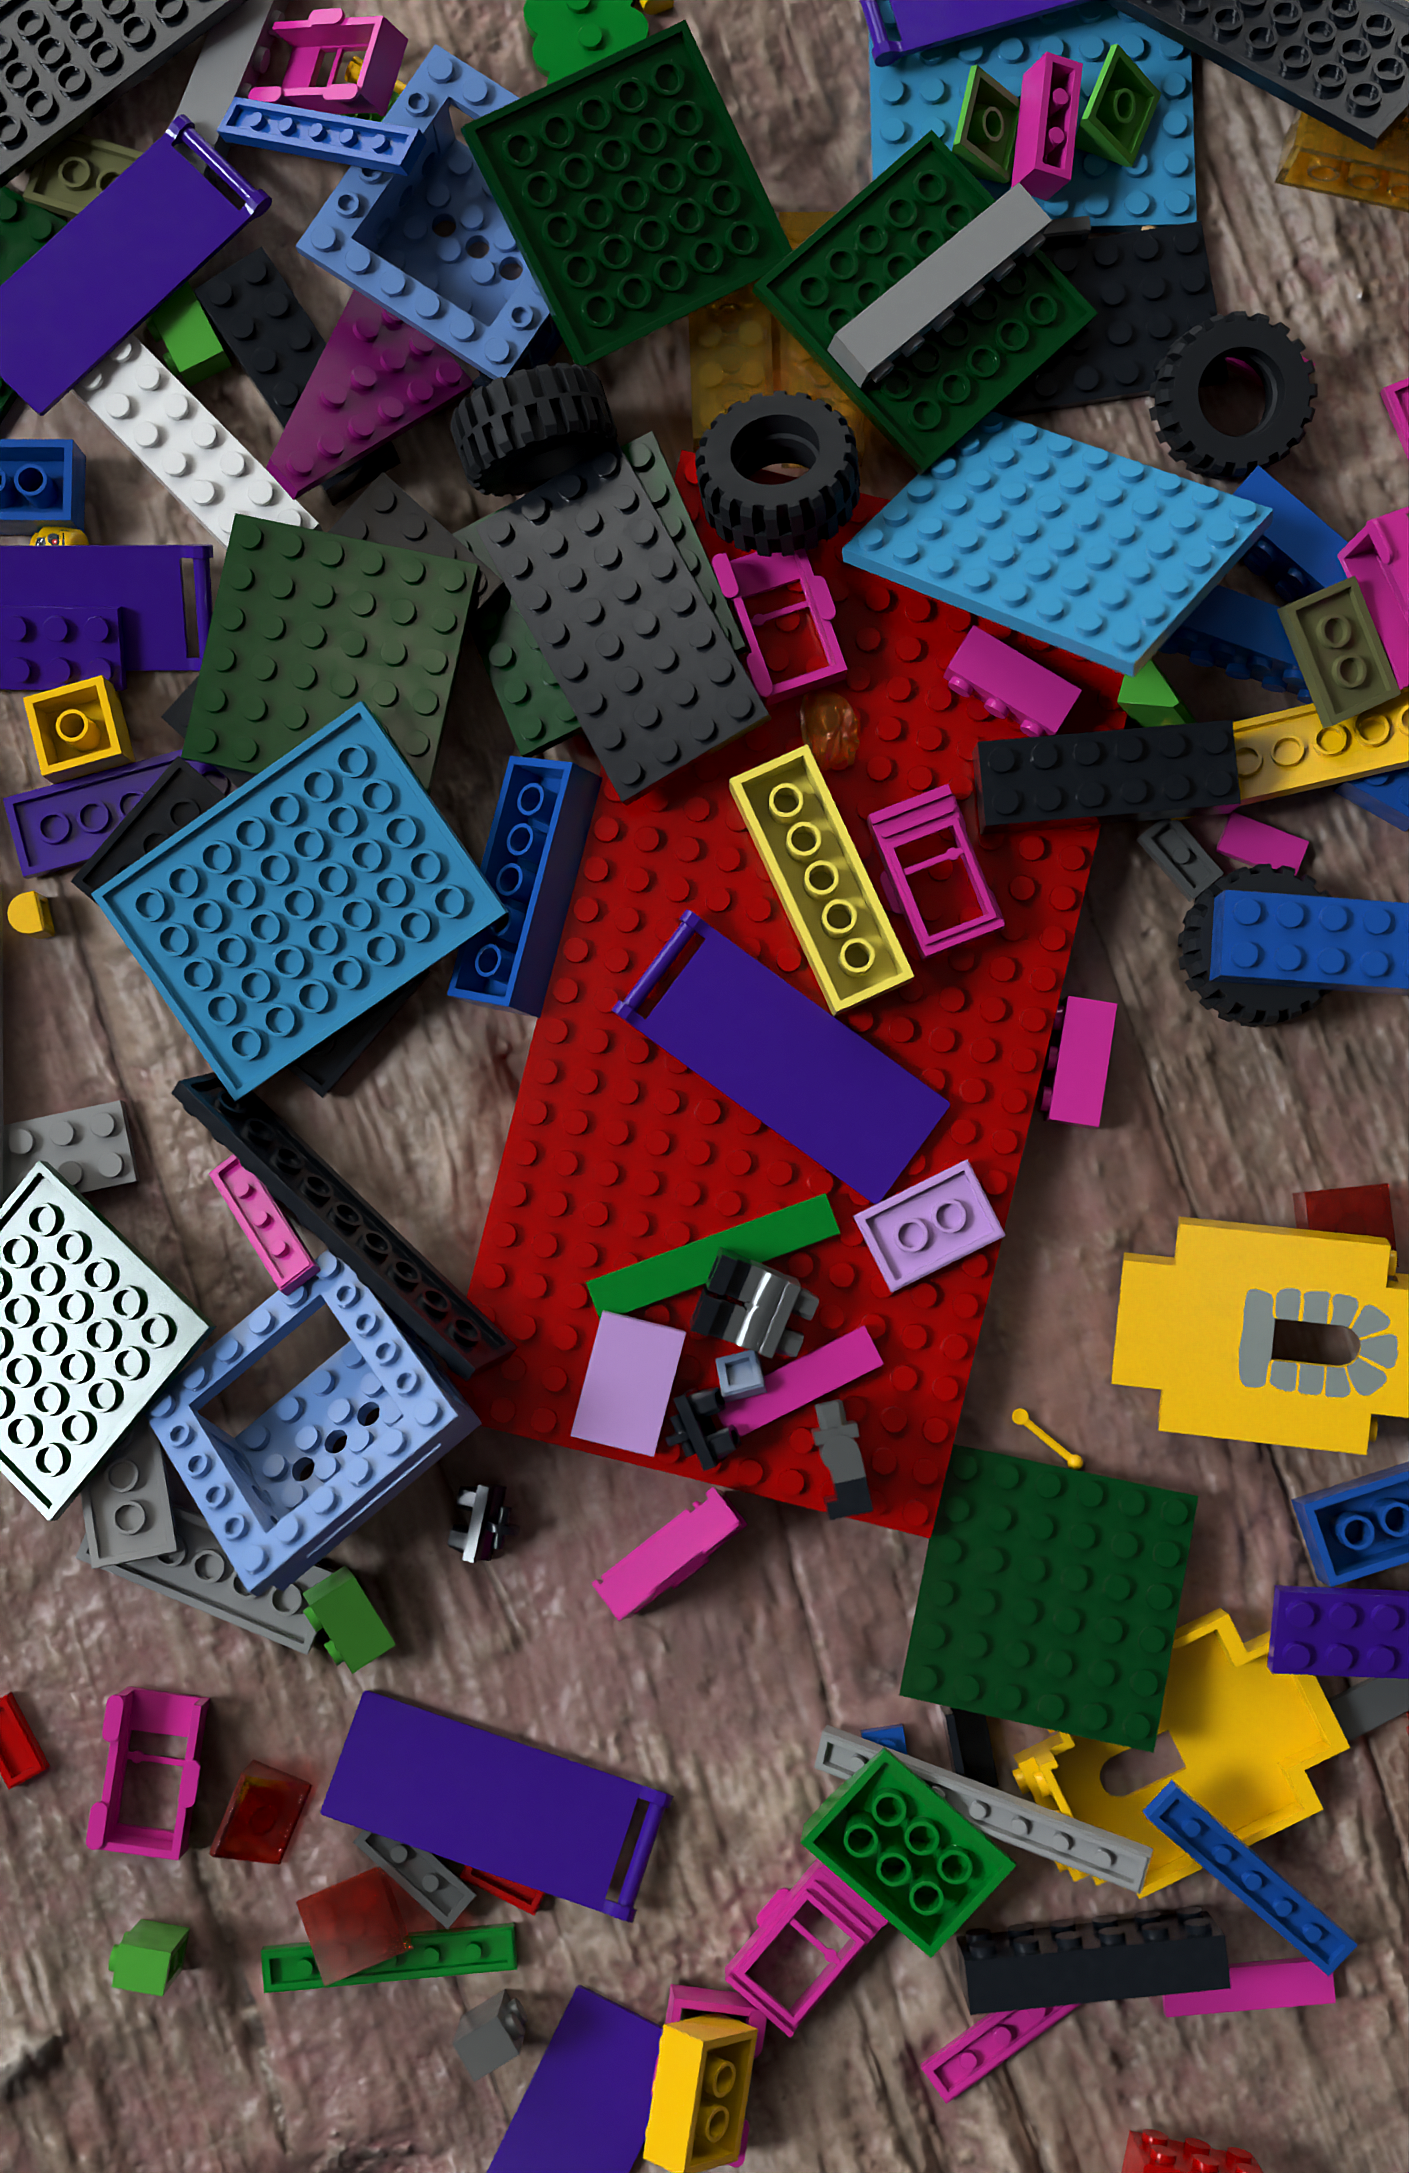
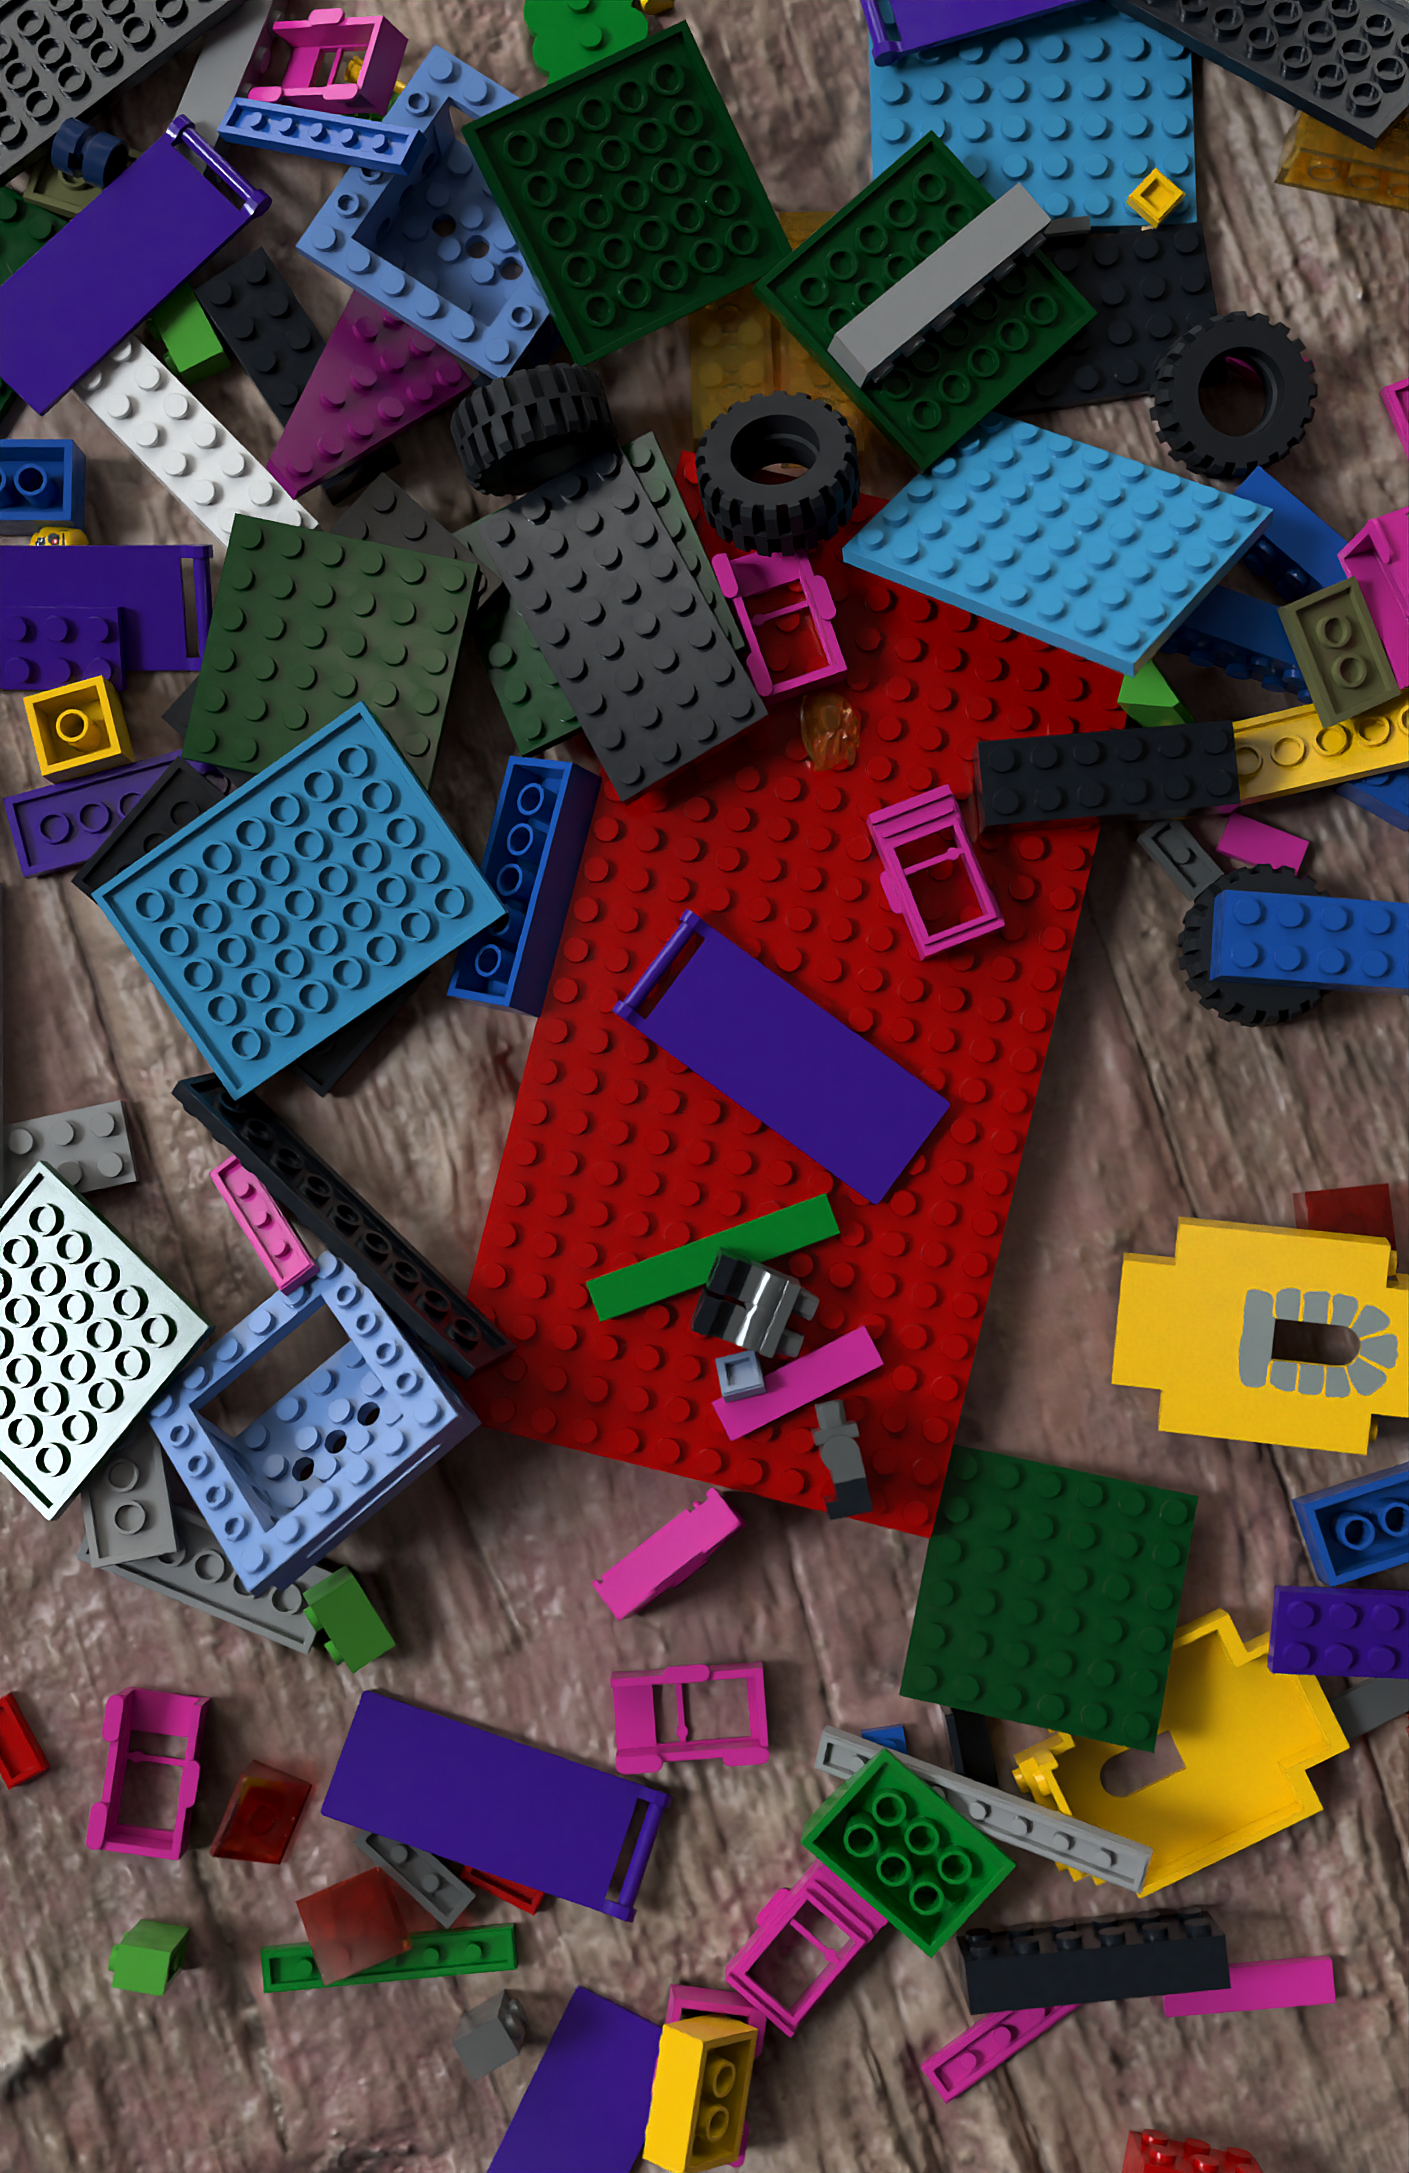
(31, 915): yellow brick -> none
(89, 154): none -> dark blue wheel
(487, 1524): black hips -> none
(628, 1383): lavender tile -> none
(636, 1724): none -> dark pink piece
(696, 1429): black hips -> none
(820, 880): light yellow brick -> none
(929, 1225): lavender tile -> none
(987, 128): bright green slope -> none
(1010, 684): dark pink brick -> none
(1021, 1417): yellow hinge -> none
(1047, 125): dark pink brick -> none
(1078, 1062): dark pink brick -> none
(1117, 110): bright green slope -> none
(1155, 198): none -> yellow tile
(1249, 1877): blue plate -> none

